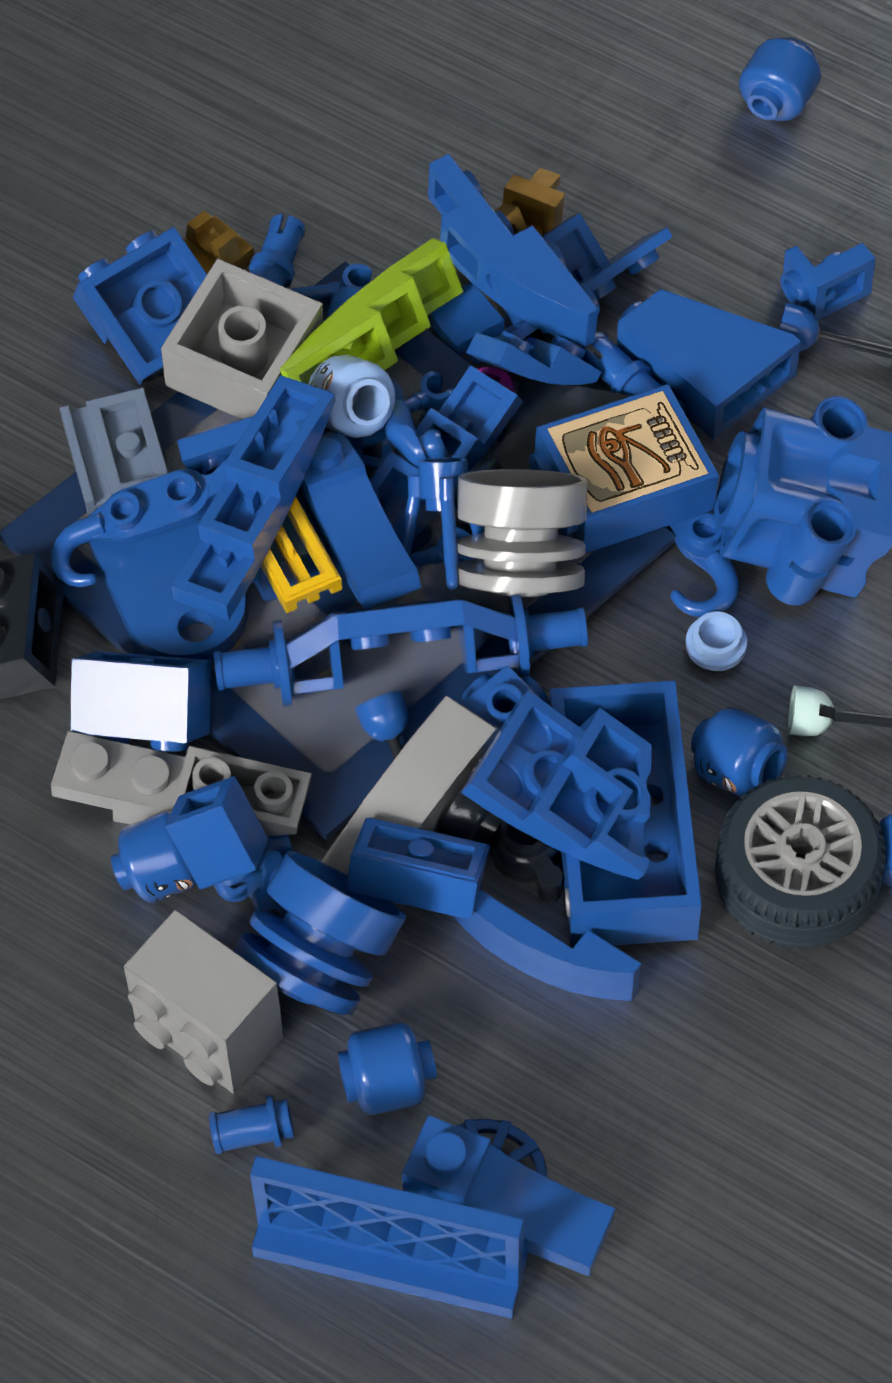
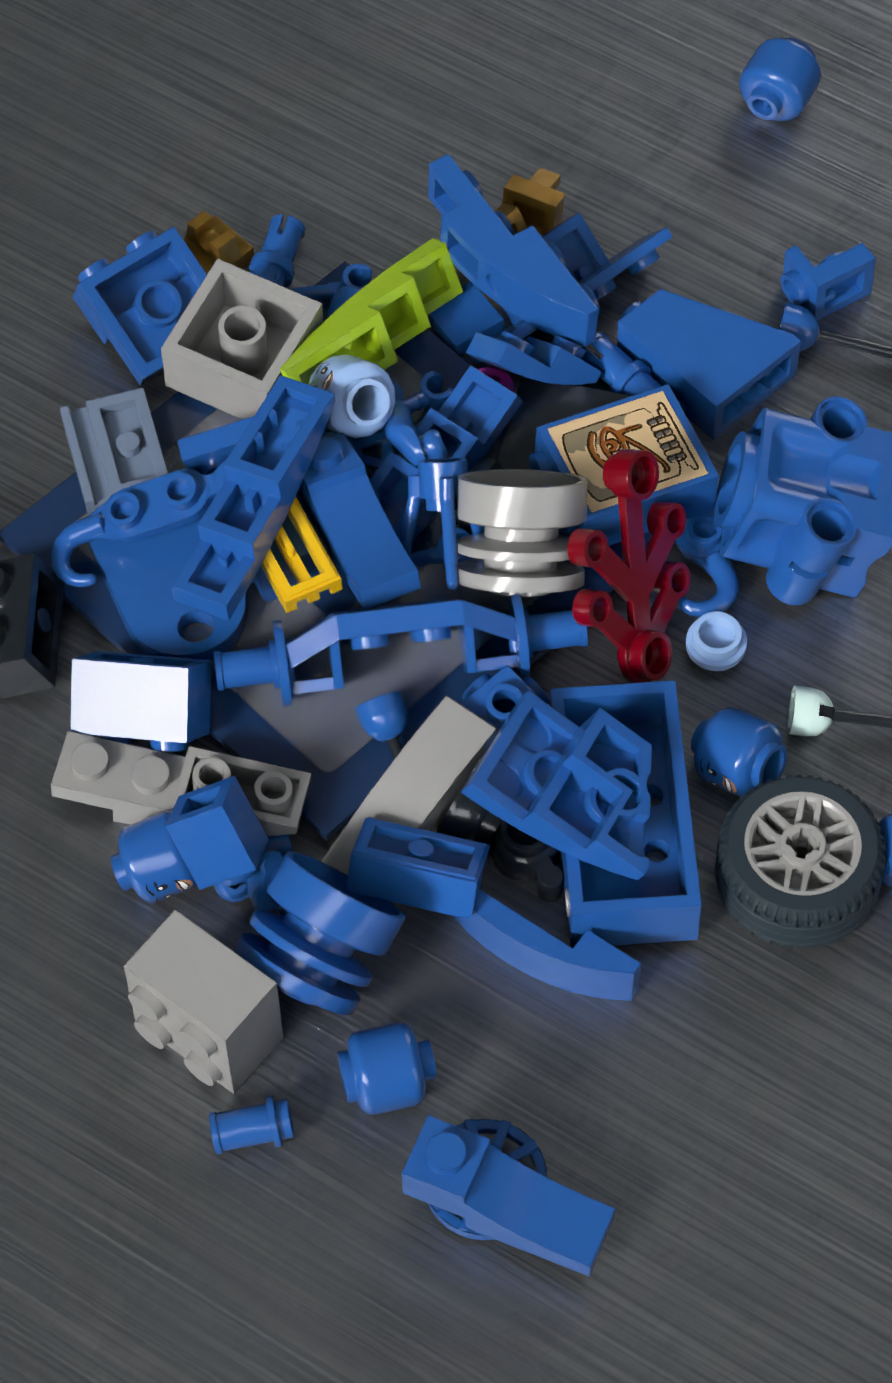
(388, 1237): blue fence -> none
(642, 645): none -> dark red plant

